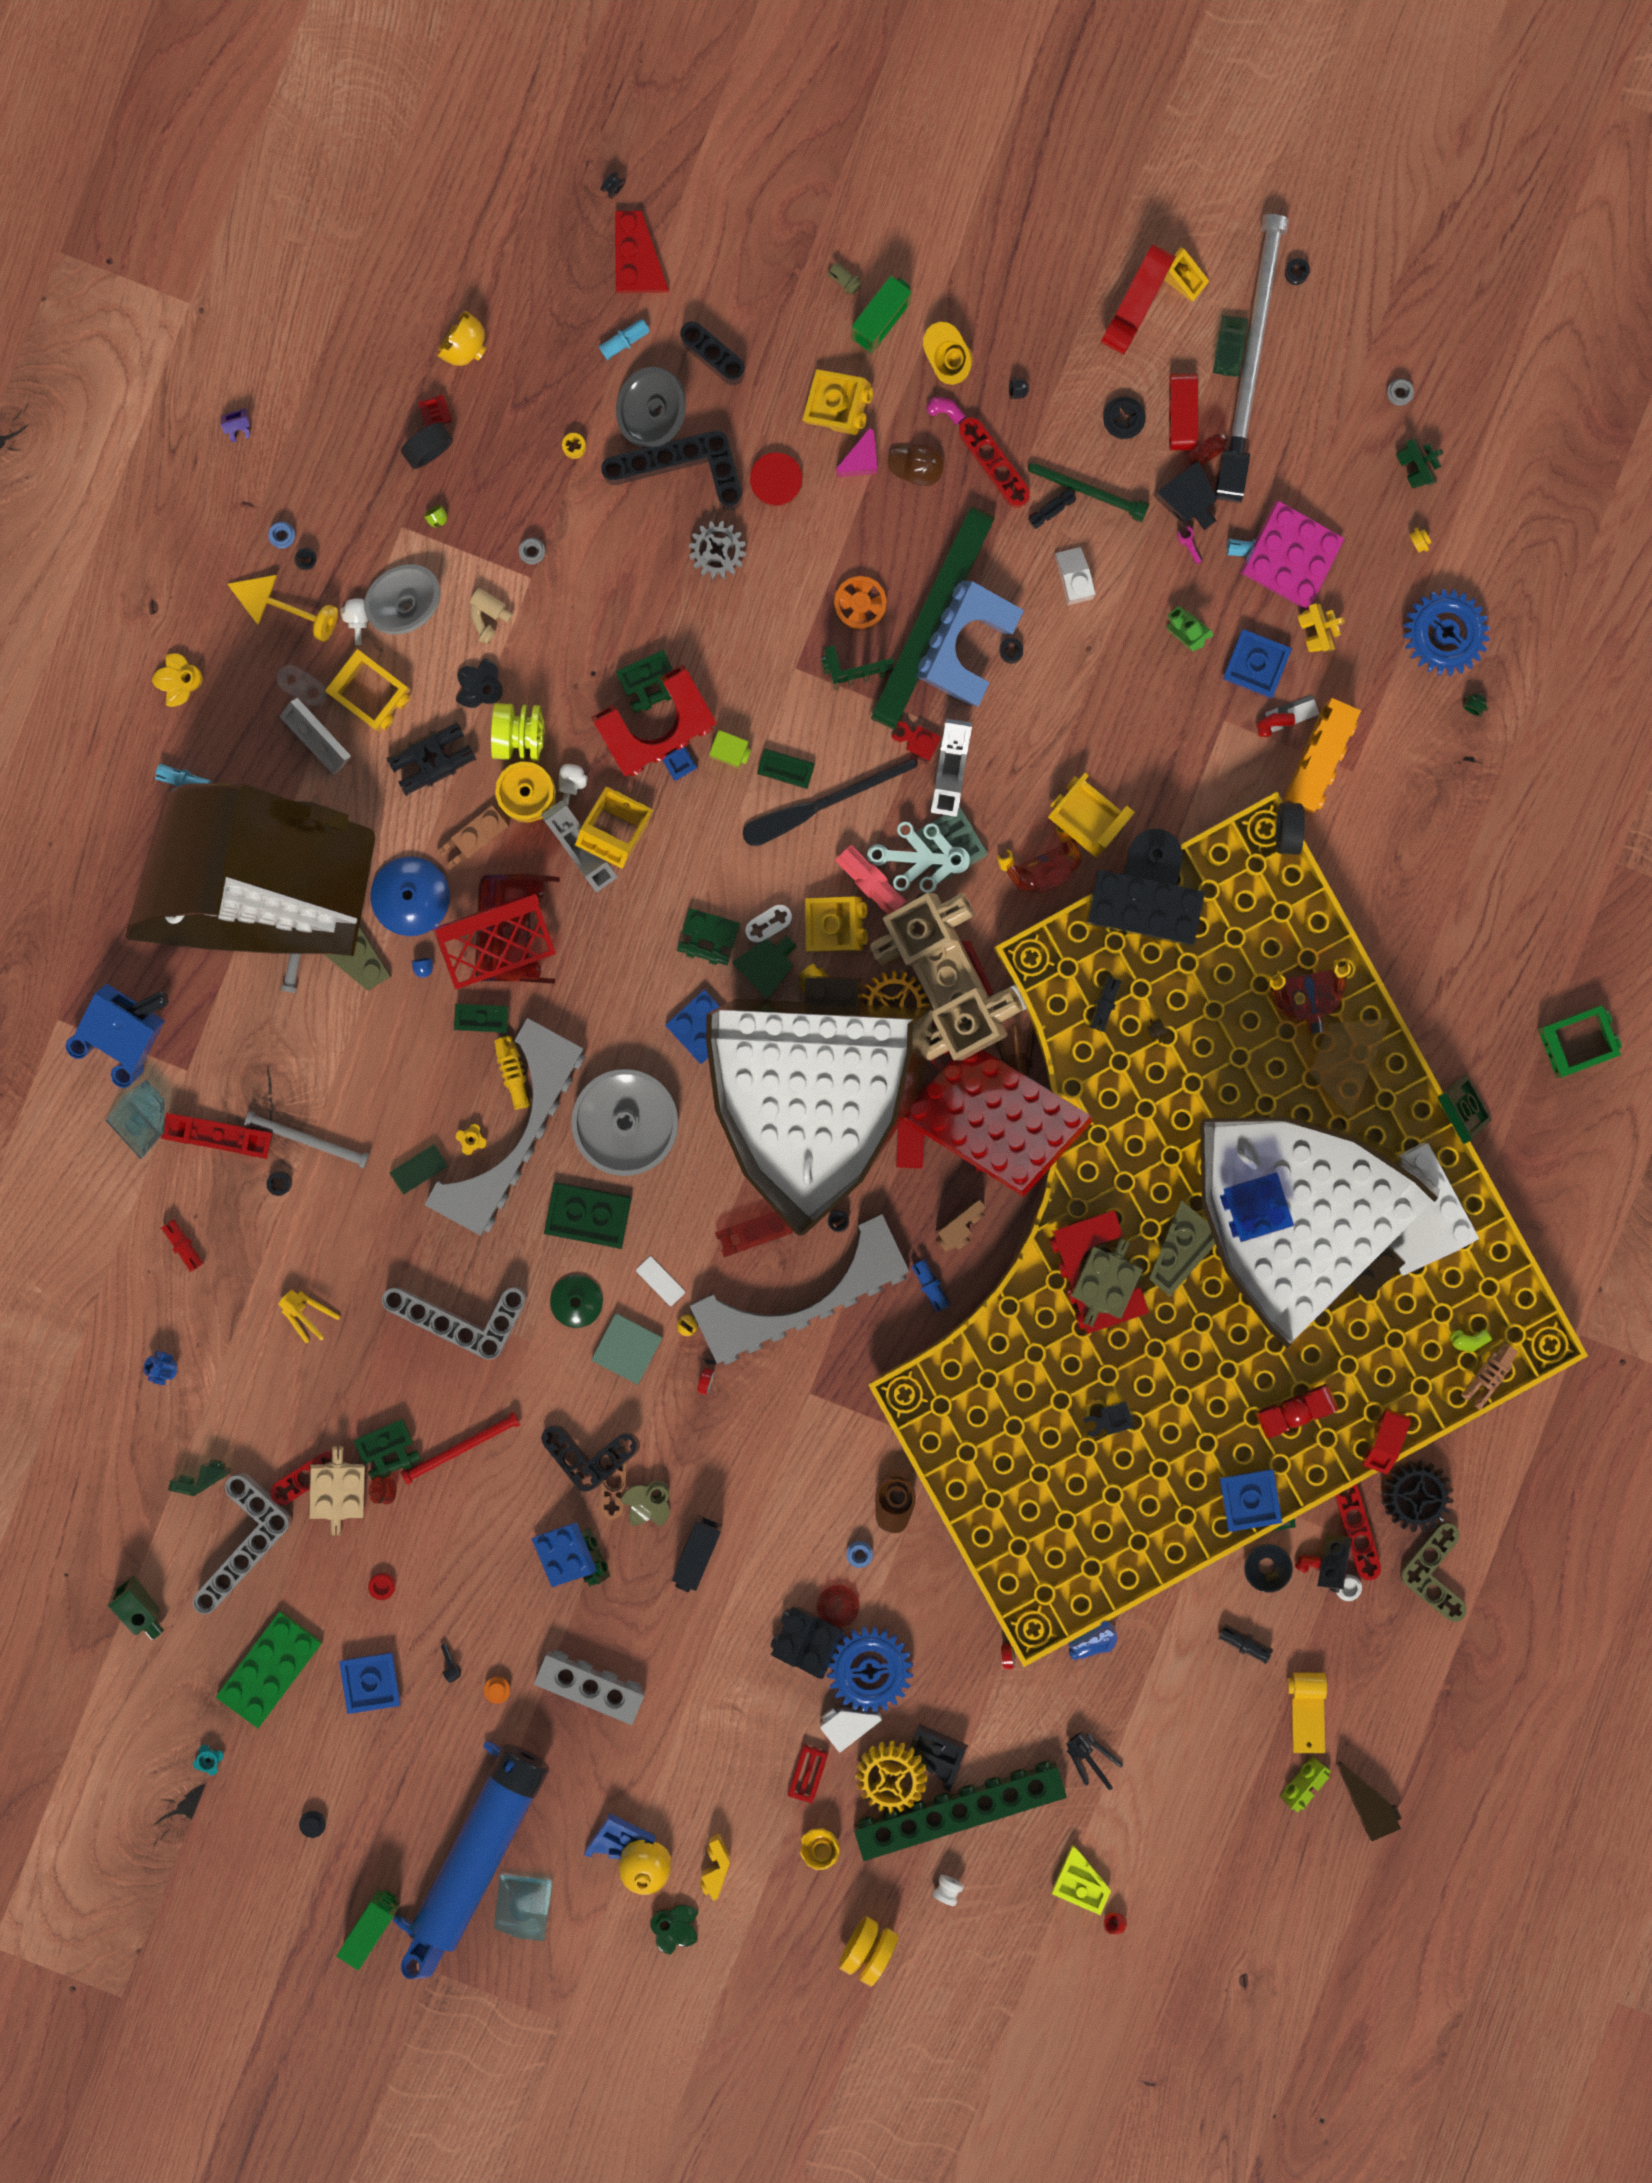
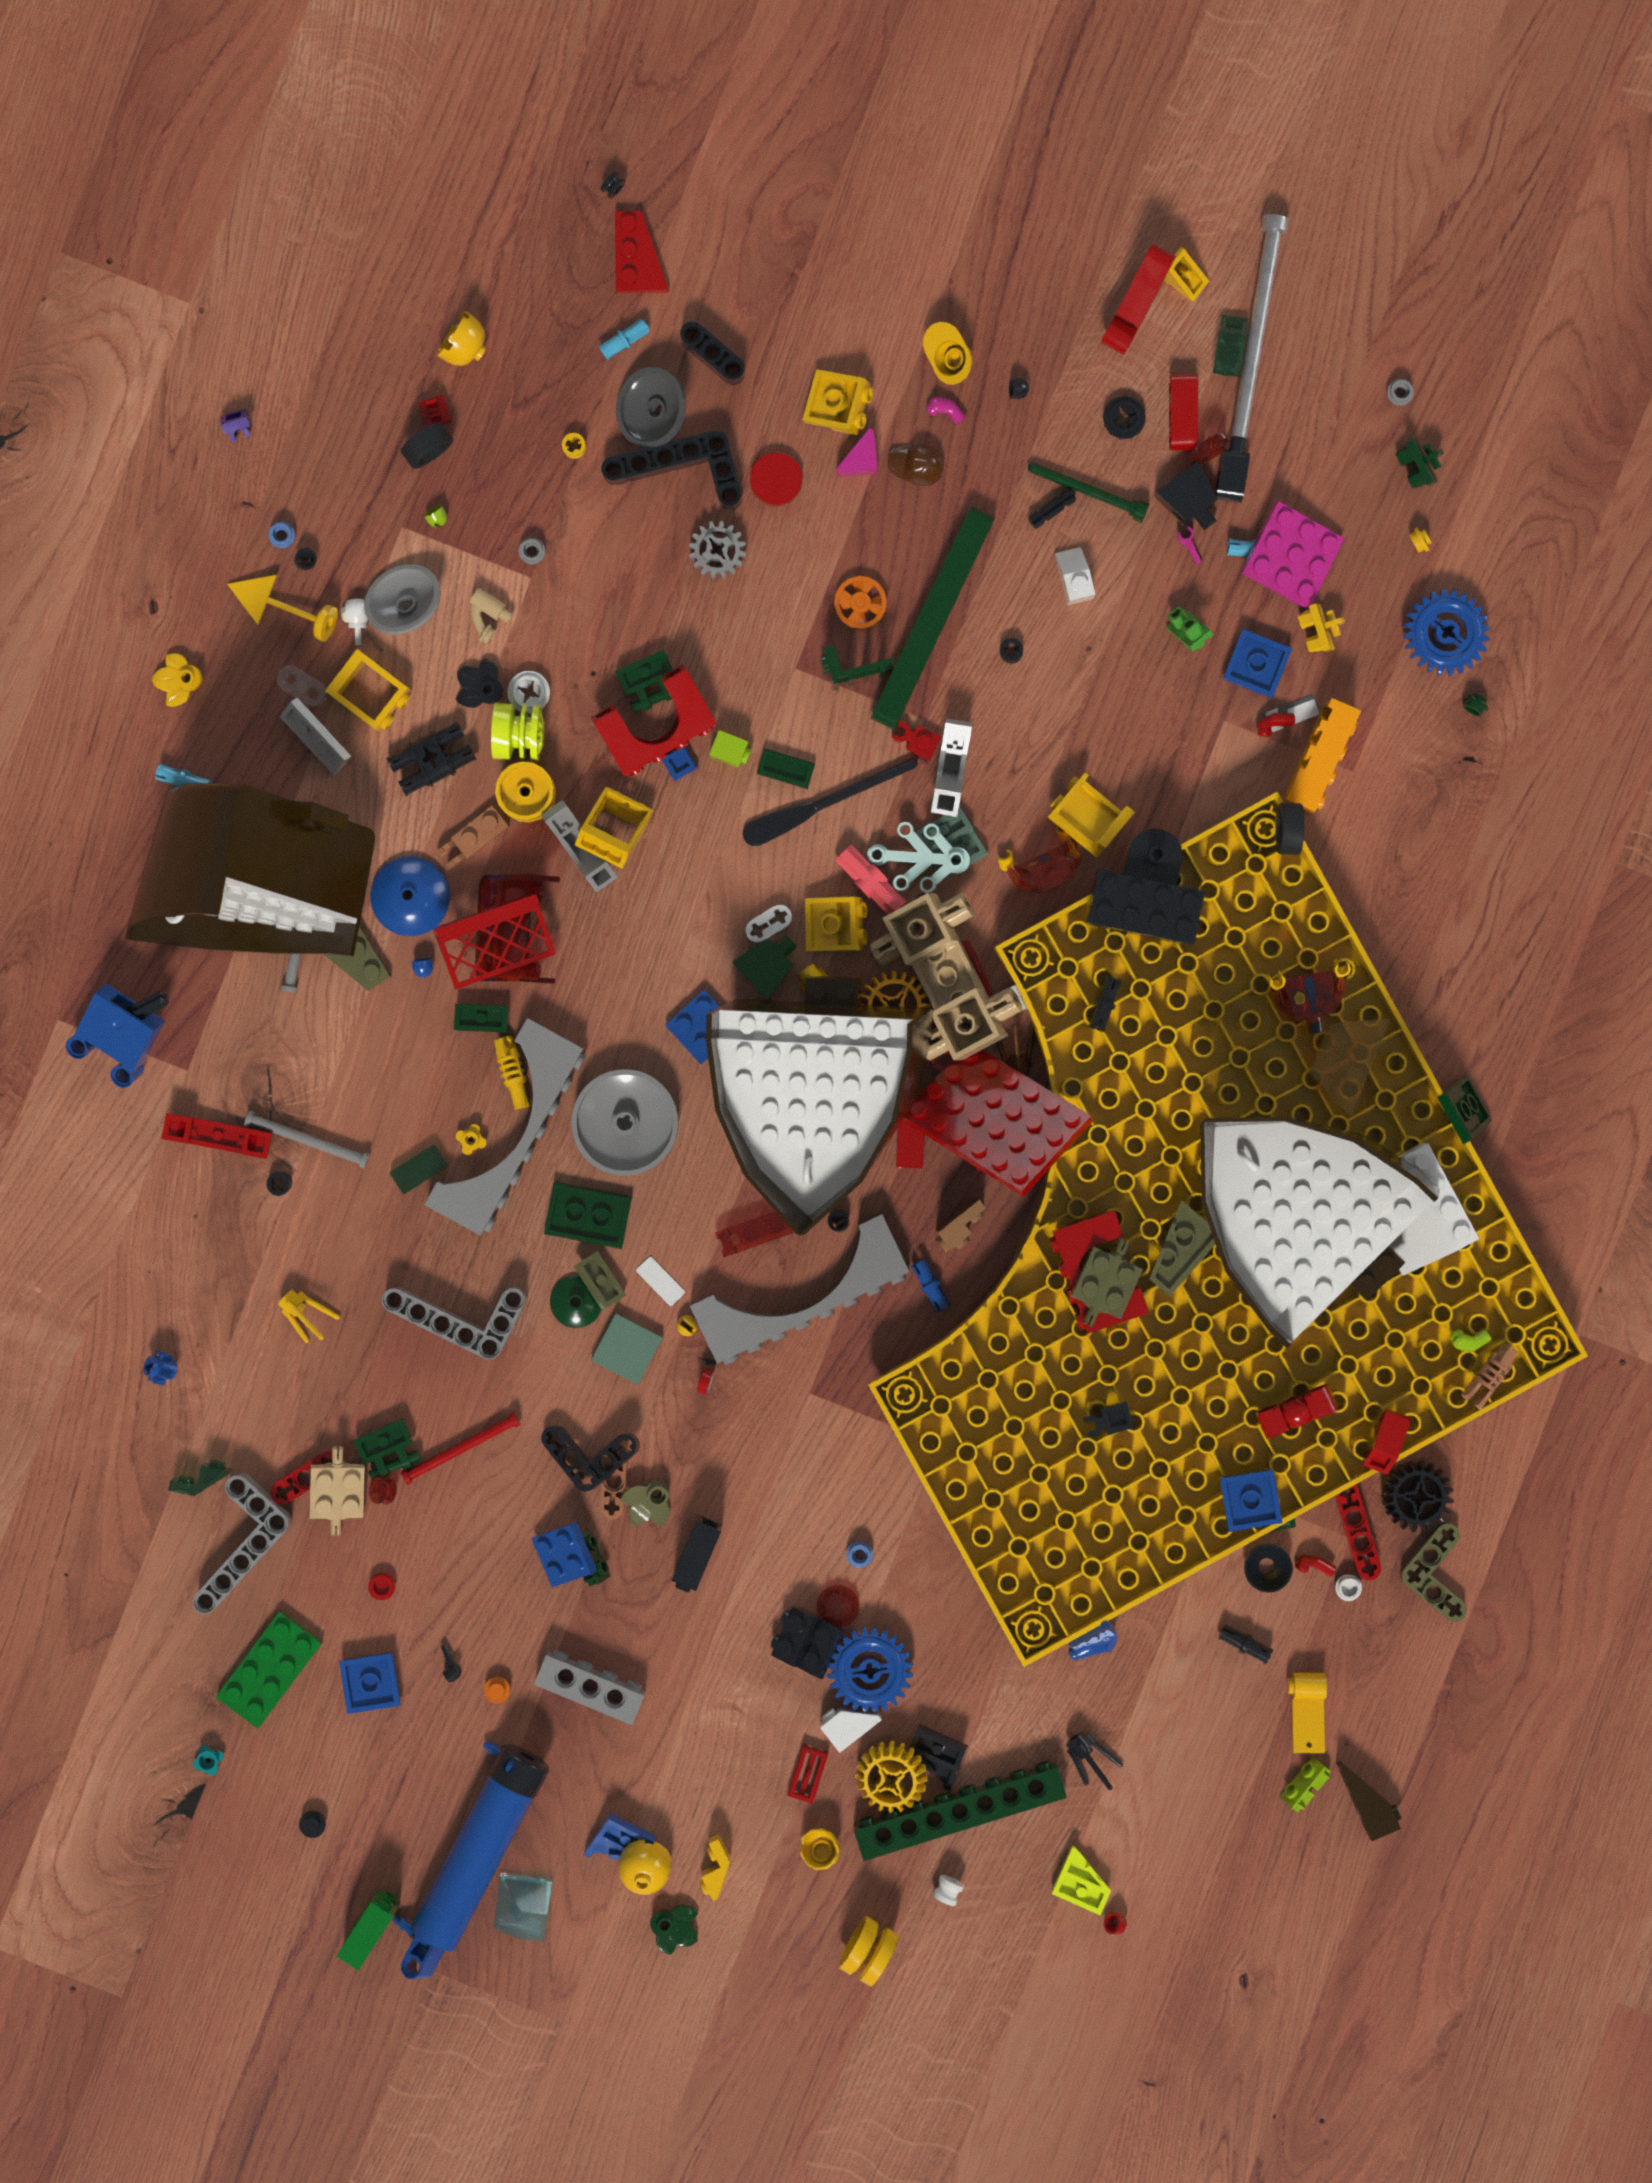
(136, 1608): dark green torso -> none
(139, 1118): clear light blue slope -> none
(182, 1245): red pin -> none
(524, 680): none -> white gear
(570, 779): white piece -> none
(599, 1280): none -> olive plate
(711, 929): dark green plate -> none
(845, 278): olive pin -> none
(881, 314): green window -> none
(894, 1504): reddish brown piece -> none
(941, 664): medium blue arch -> none
(990, 465): red beam -> none
(1007, 1656): red tile -> none
(1157, 1030): dark brown plate -> none
(1257, 1207): clear blue plate -> none
(1291, 278): black bush -> none
(1334, 1562): black hinge -> none
(1554, 1049): green window -> none

